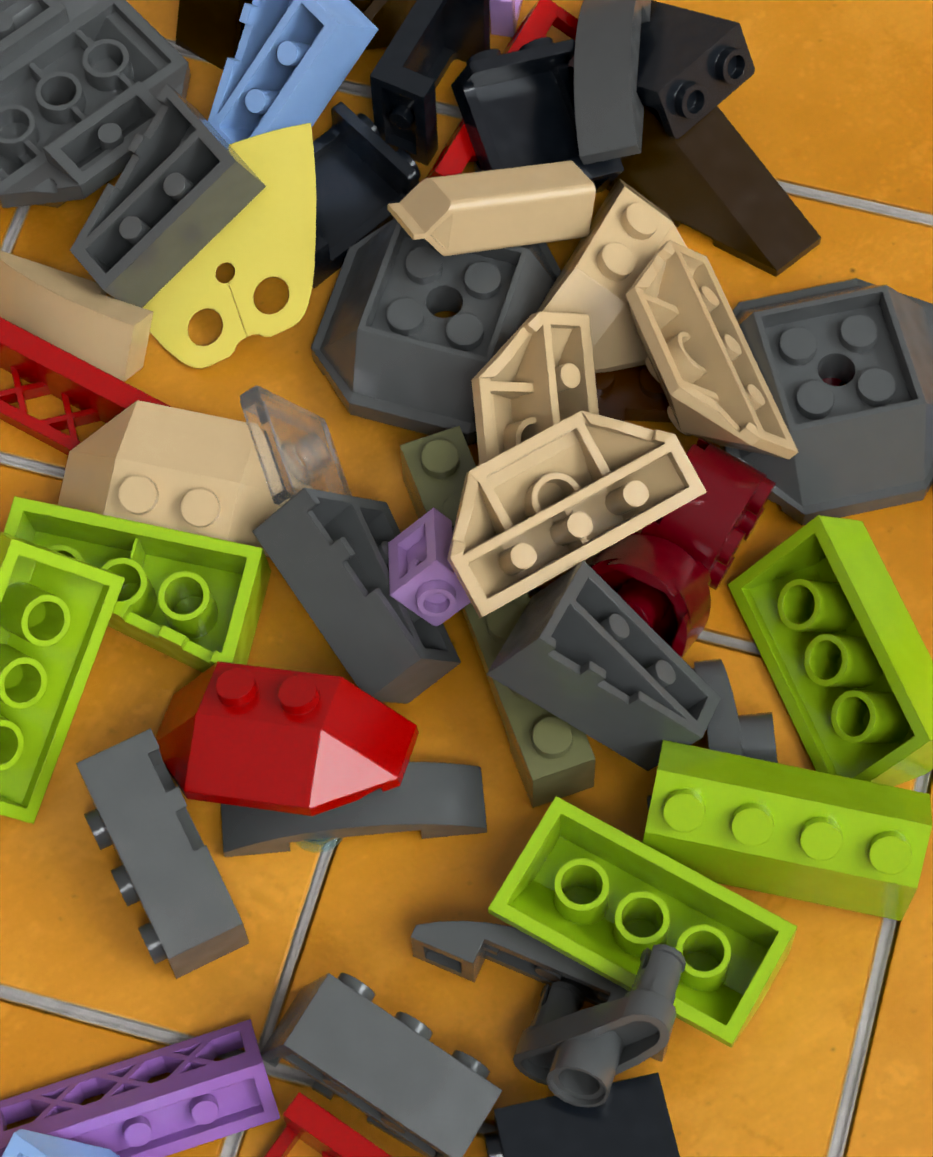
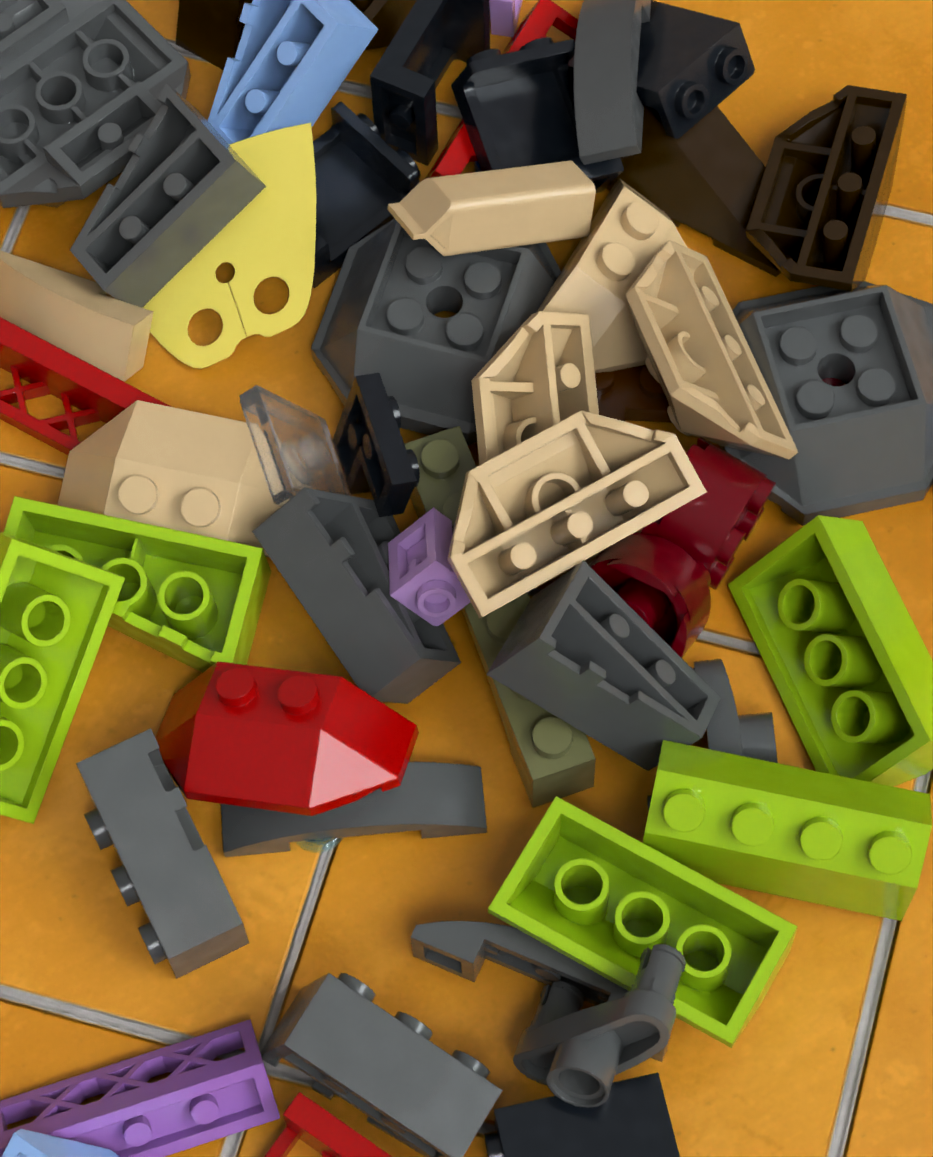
(373, 448): none -> black plate
(829, 188): none -> dark brown wedge

